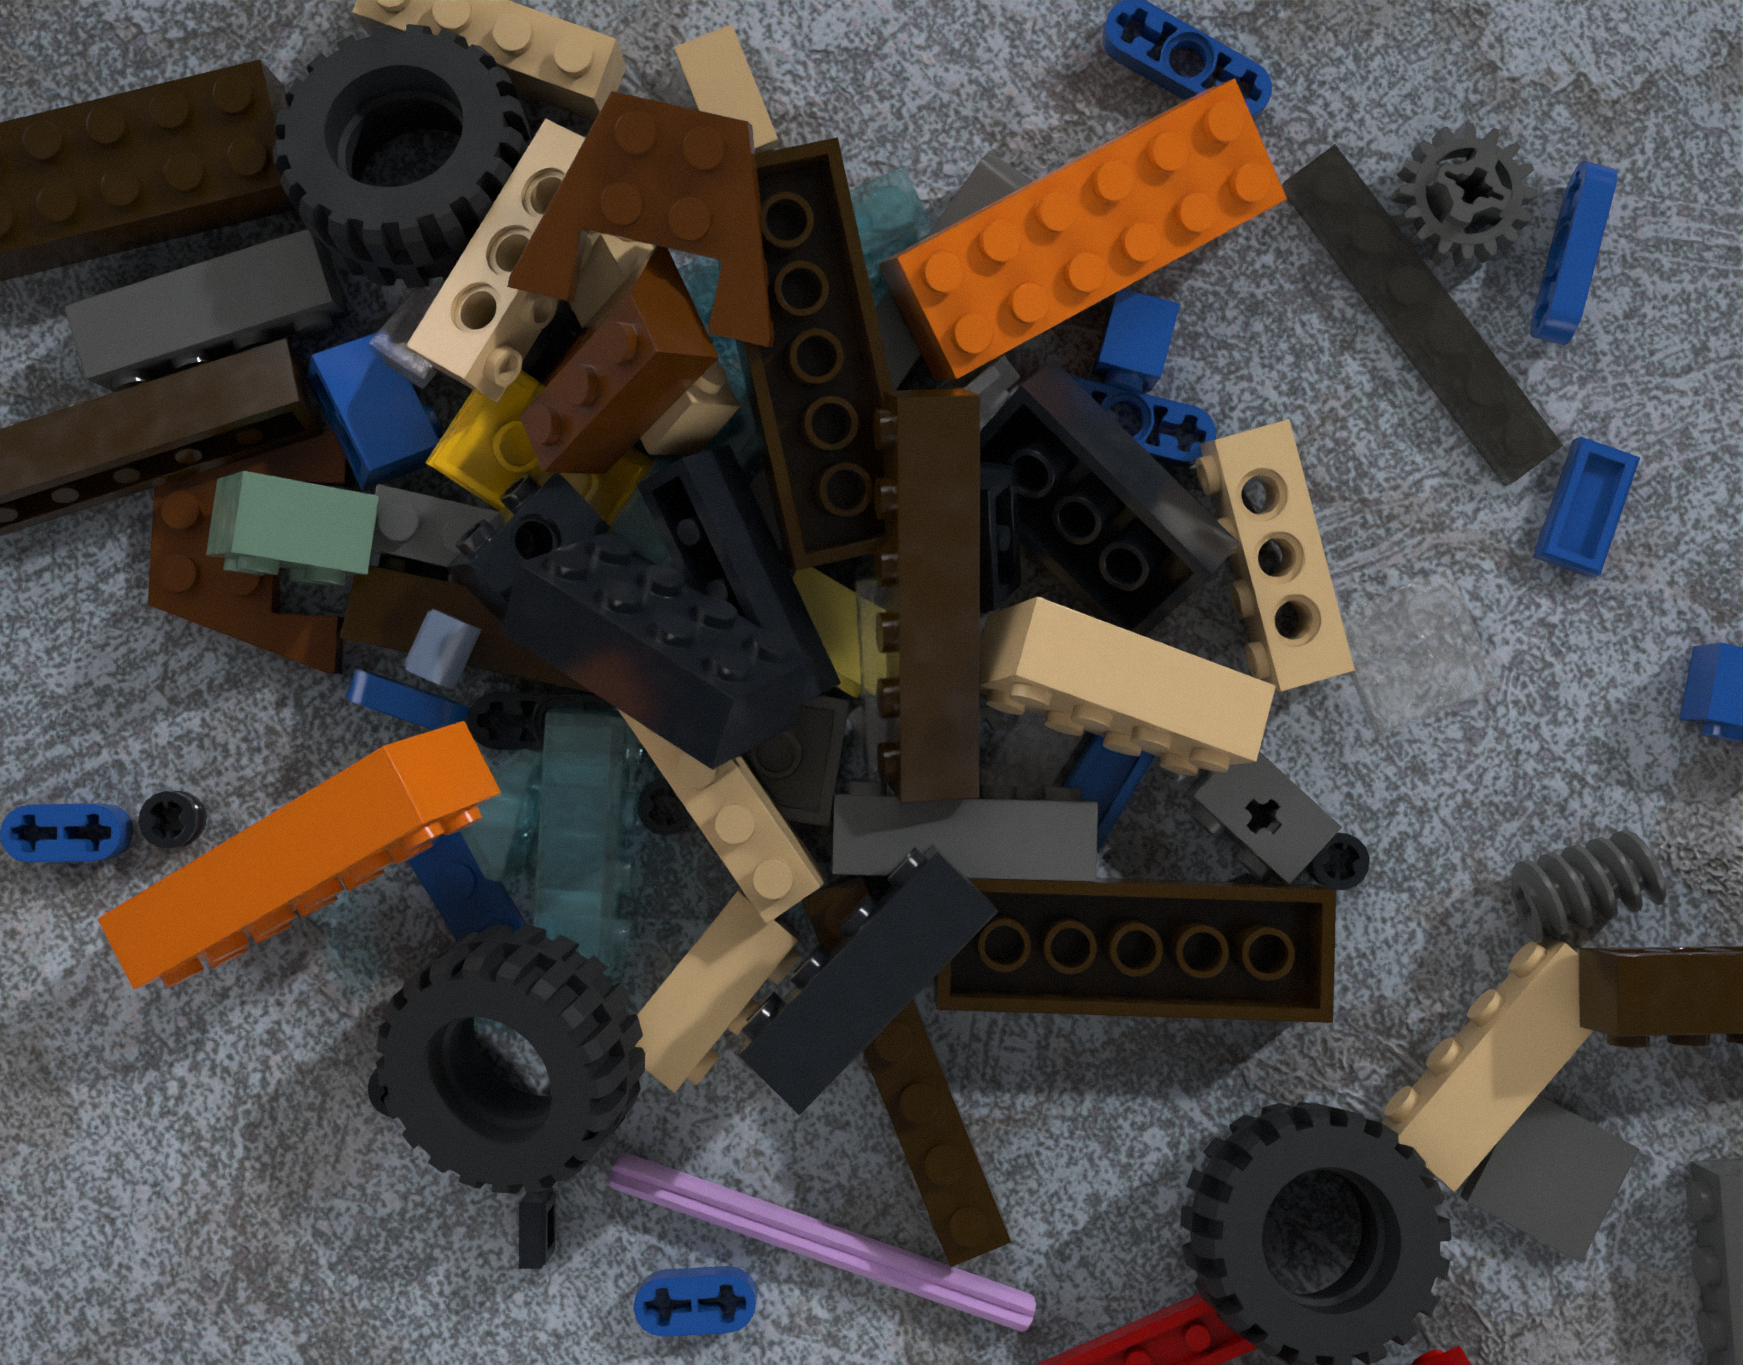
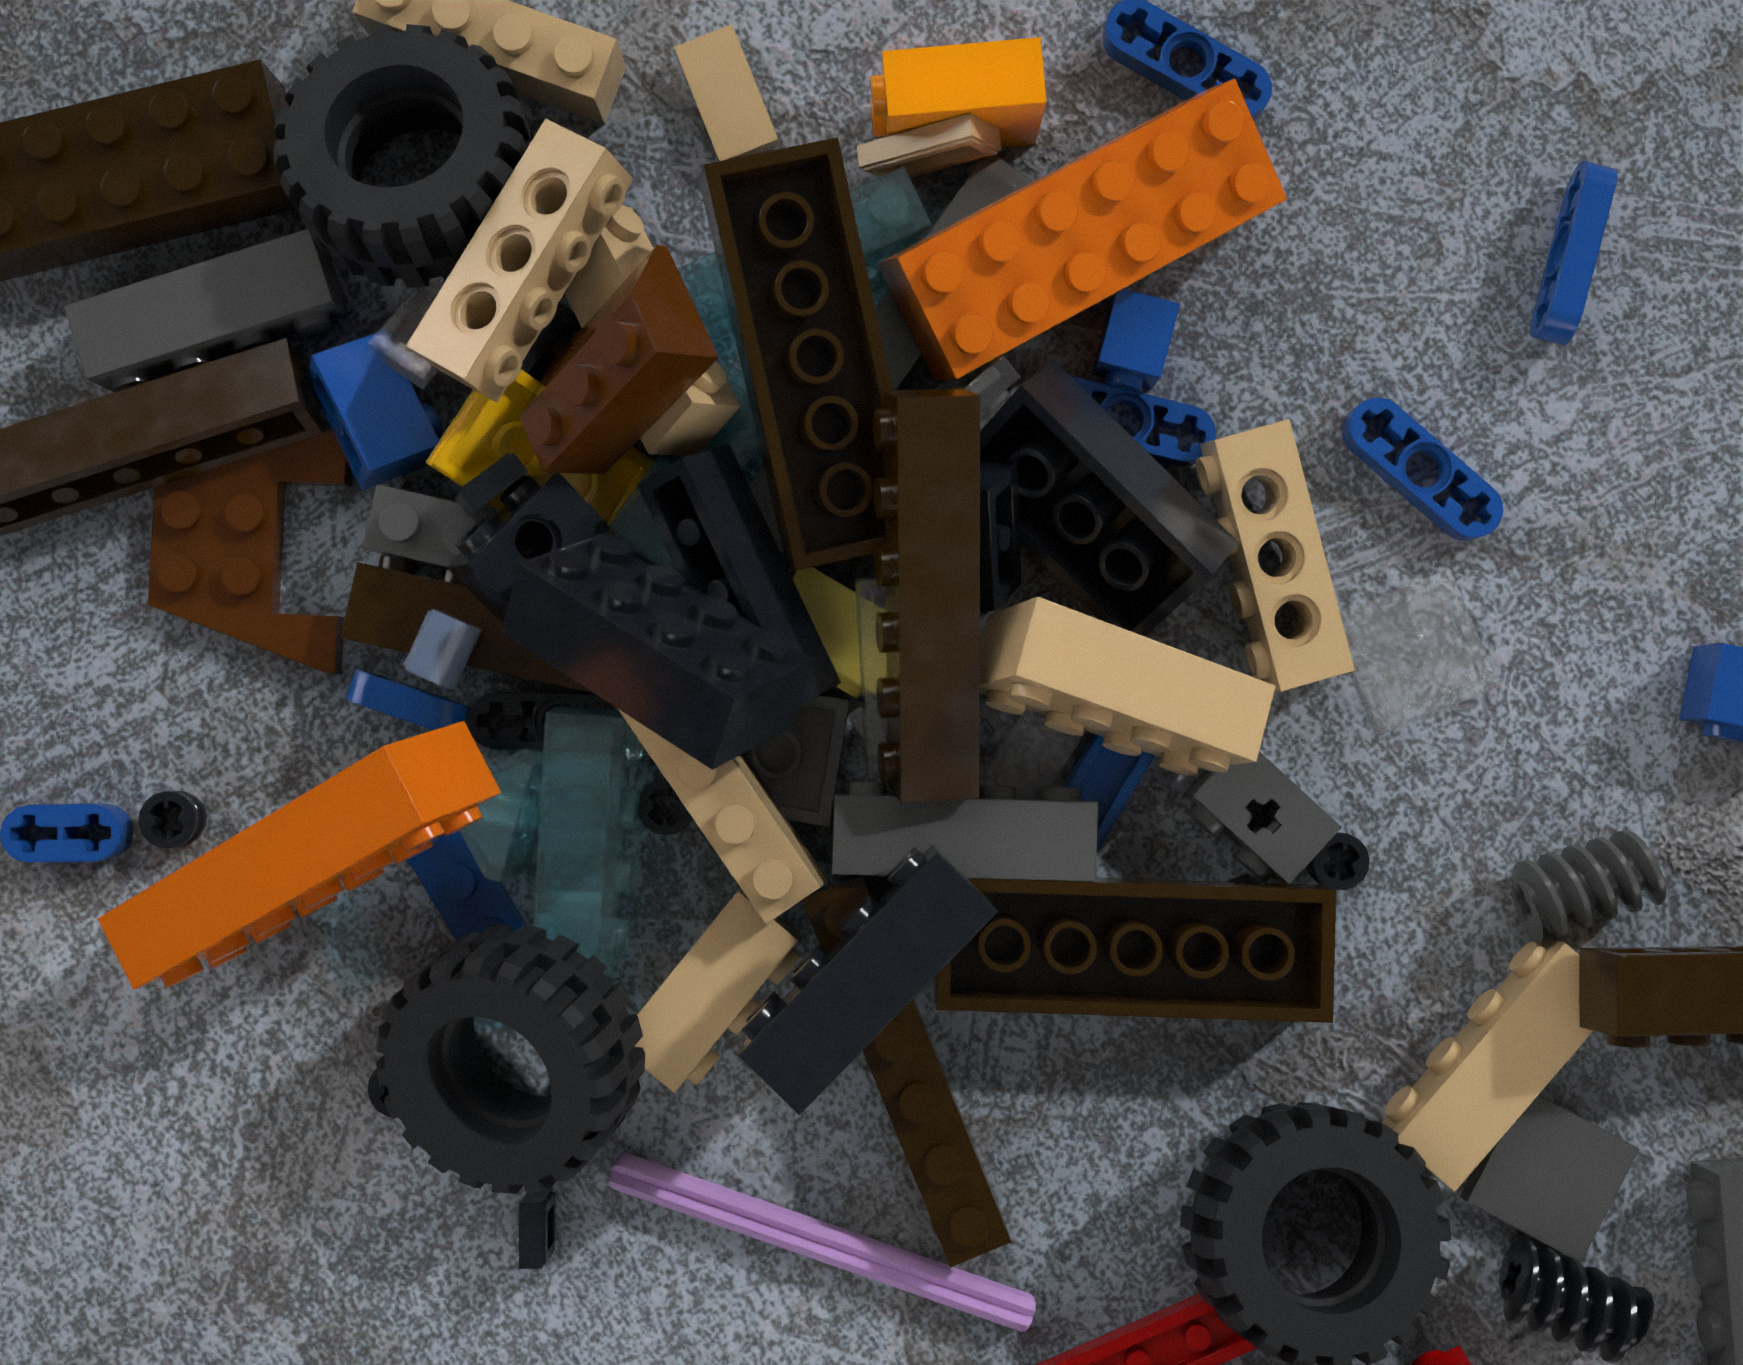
(292, 525): sand green brick -> none
(490, 483): none -> black tile
(665, 182): reddish brown wing -> none
(695, 1317): blue beam -> none
(931, 146): none -> tan tile
(935, 83): none -> light orange brick
(1420, 316): clear smoke plate -> none
(1447, 511): none -> blue beam
(1492, 195): dark grey gear -> none
(1573, 1301): none -> black piece
(1586, 507): blue tile -> none

